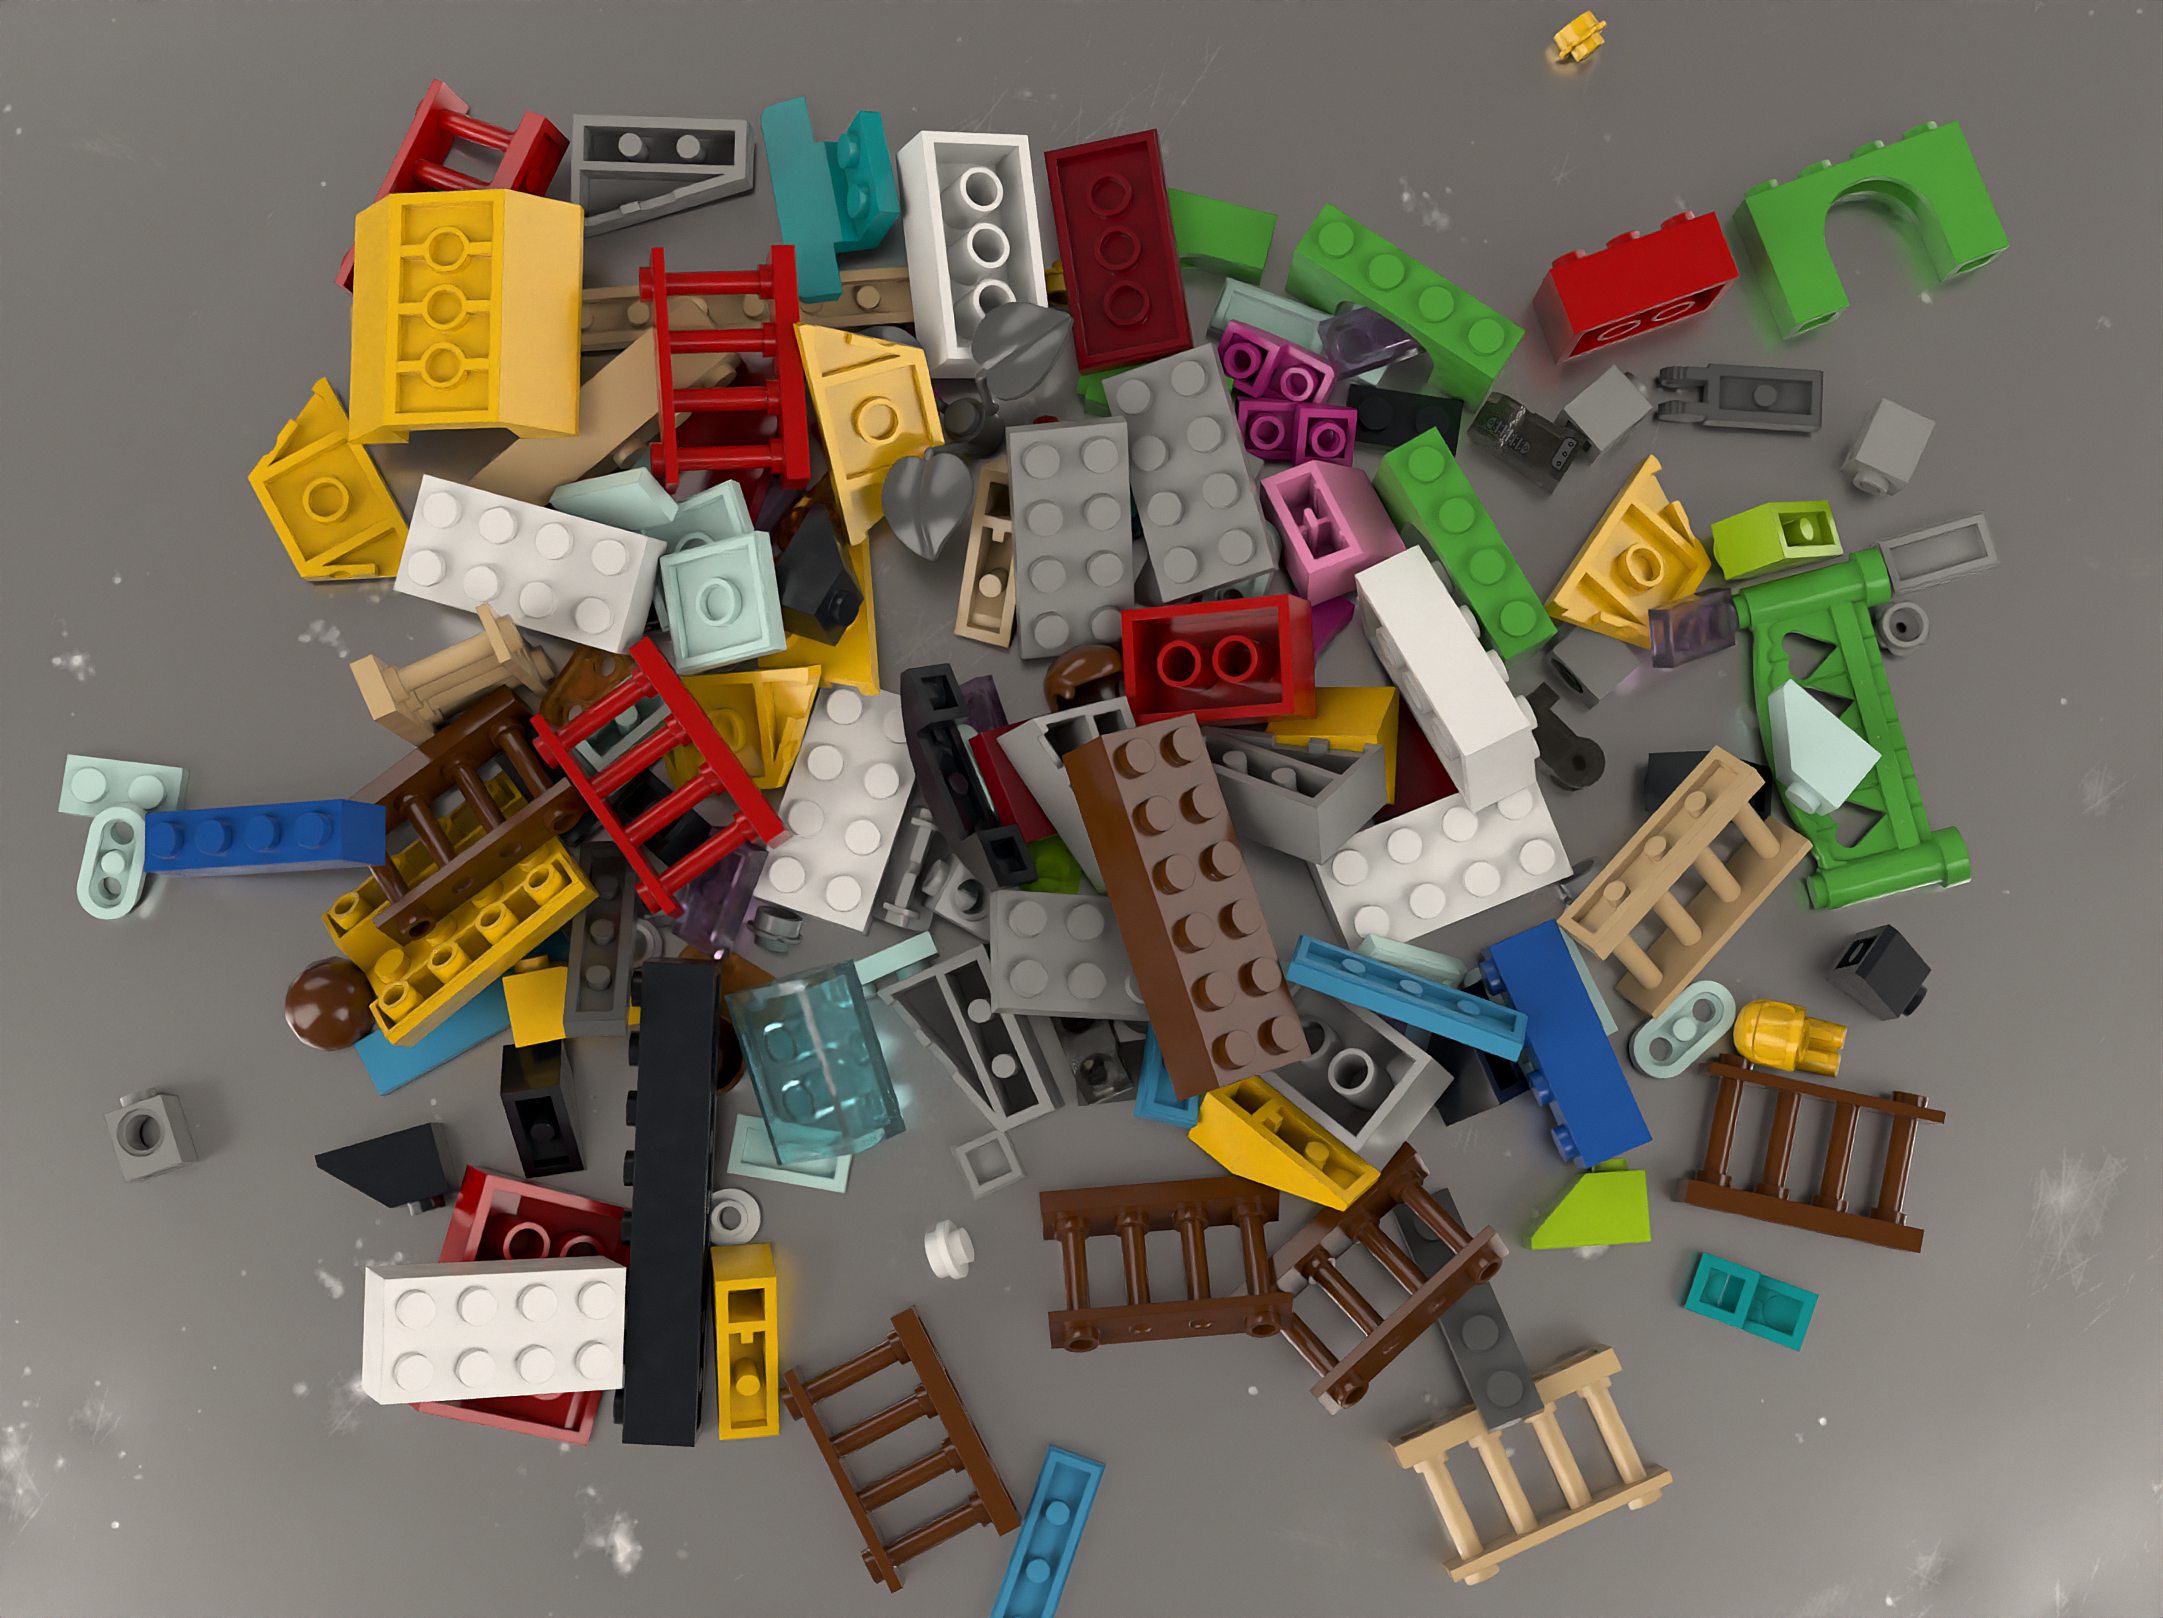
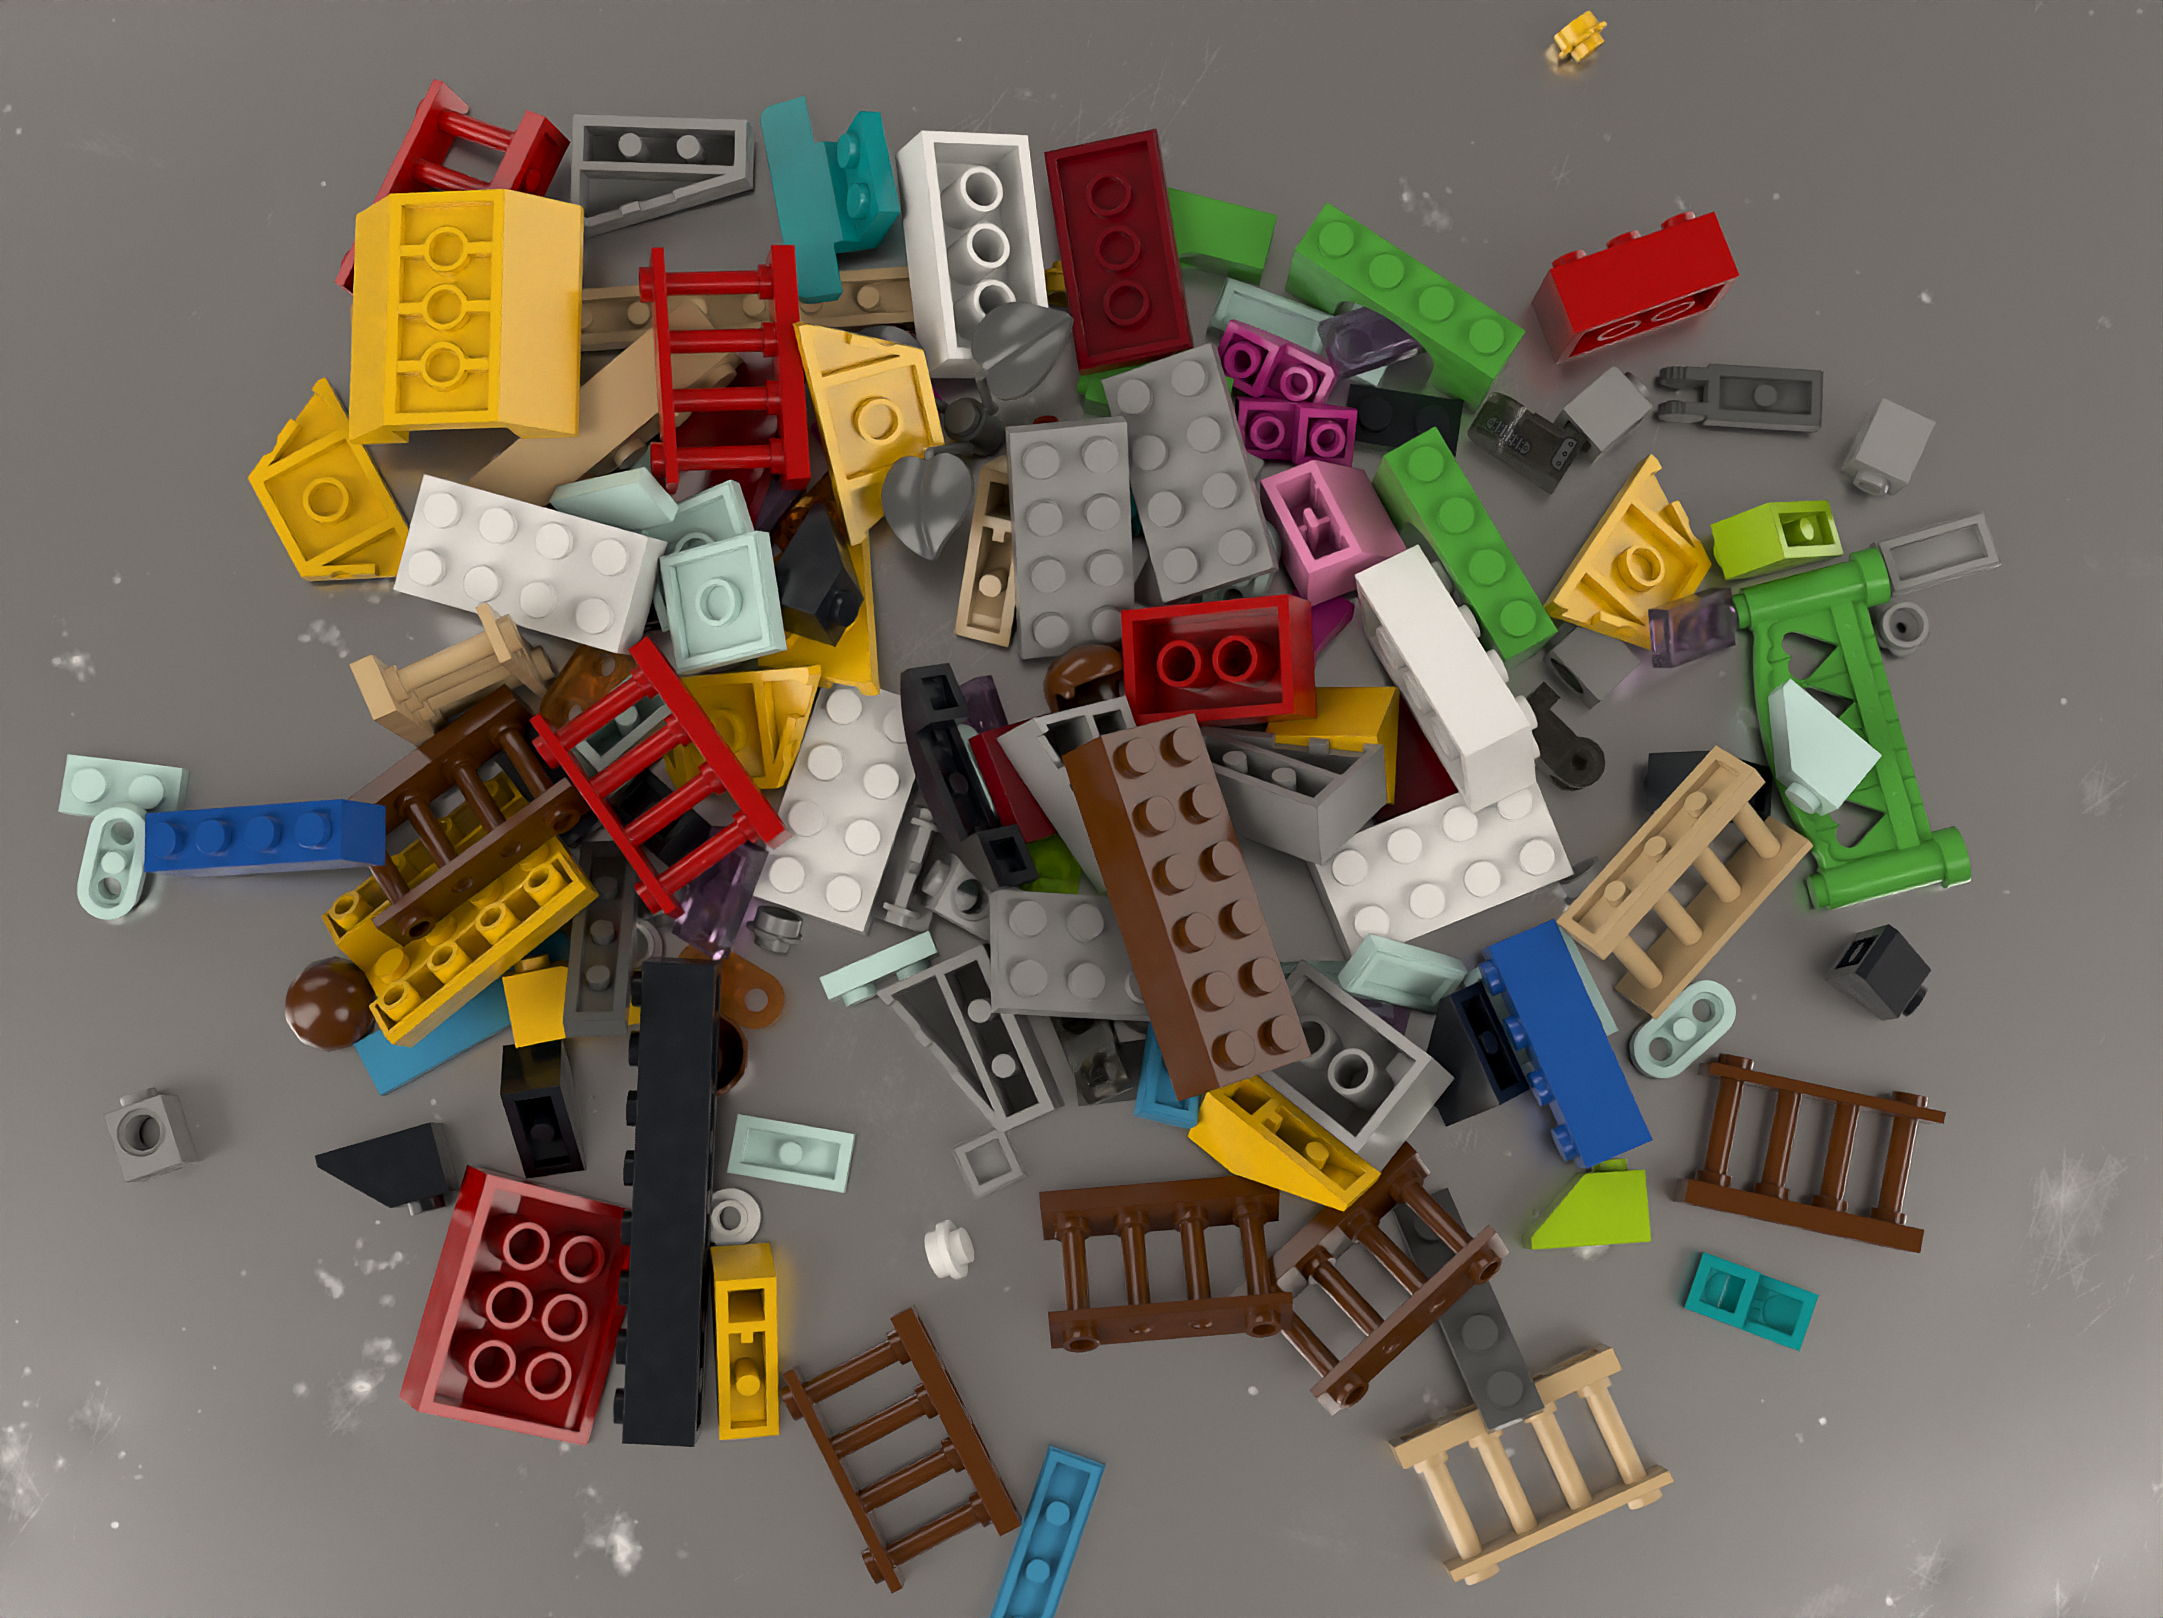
(492, 1328): white brick -> none
(816, 1063): clear light blue slope -> none
(1408, 997): dark azure tile -> none
(1788, 1039): yellow piece -> none
(1924, 174): bright green arch -> none

